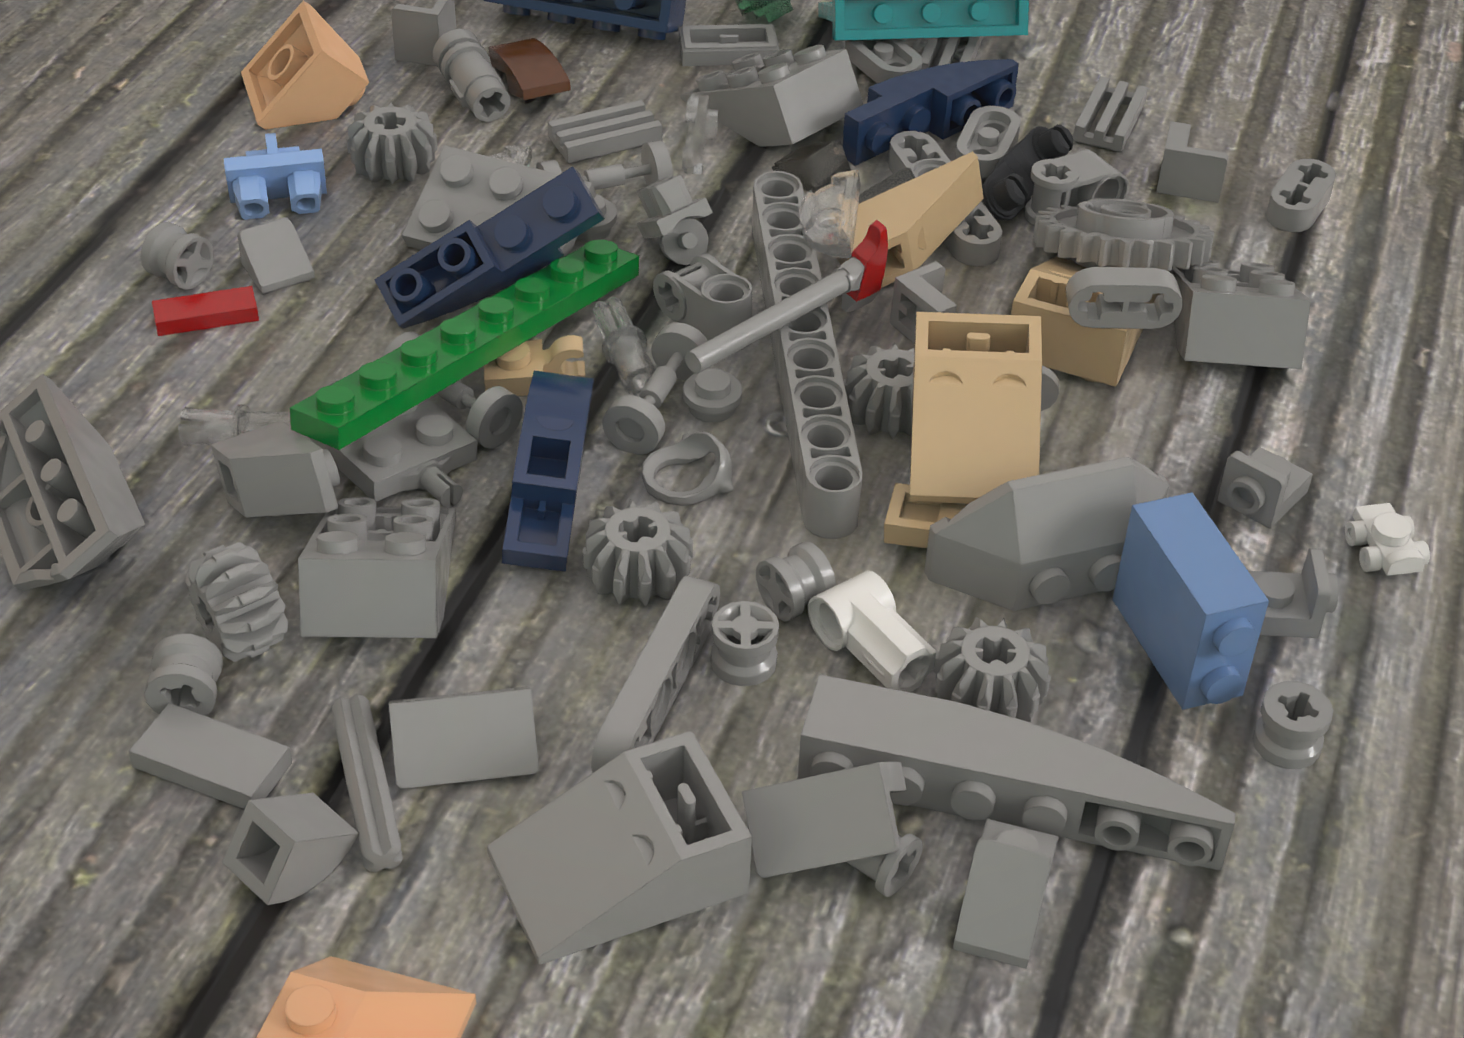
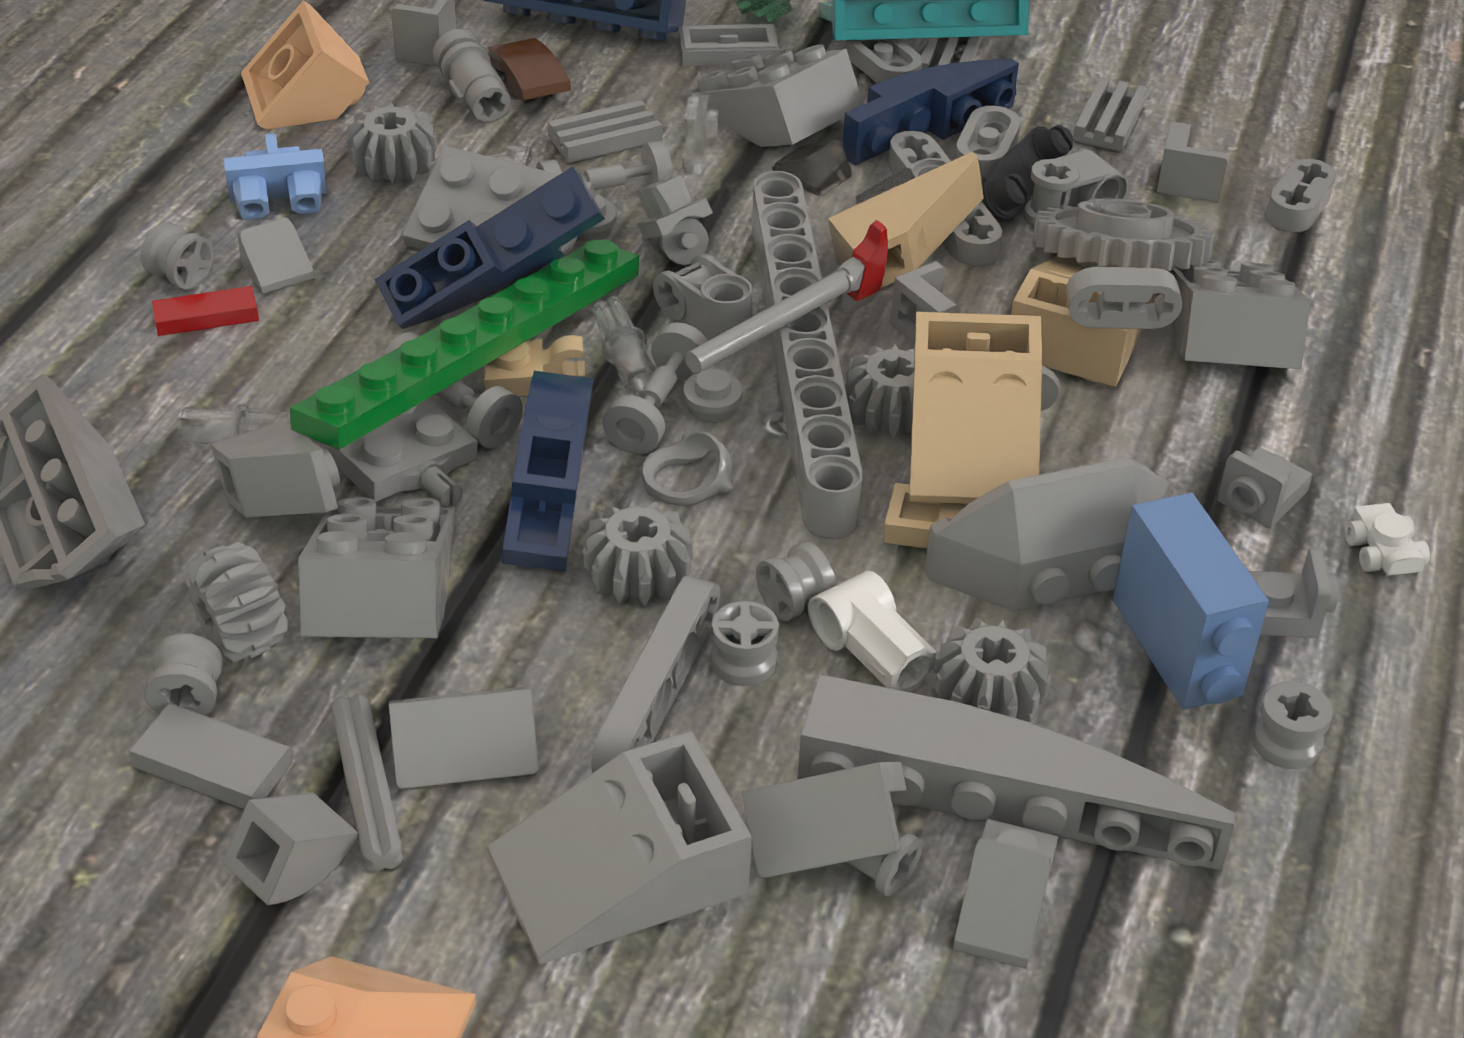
(831, 215): clear plate -> none

